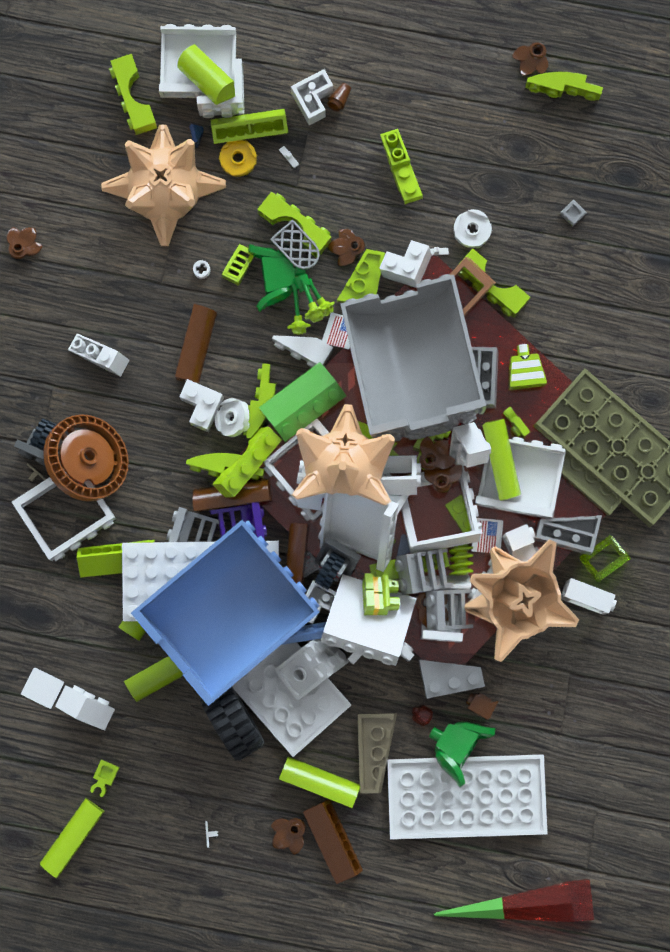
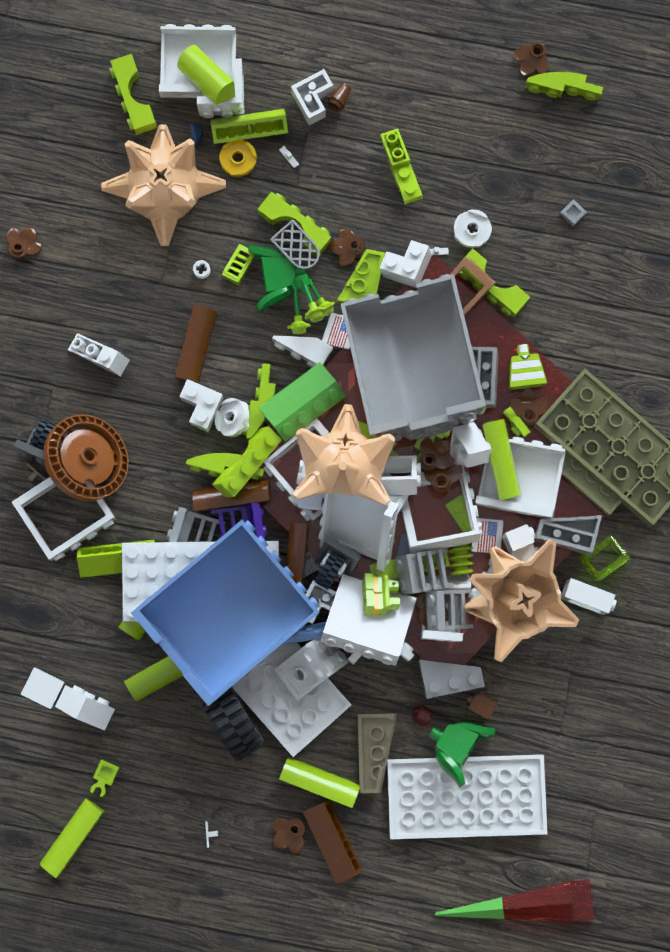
(529, 404): none -> reddish brown plate

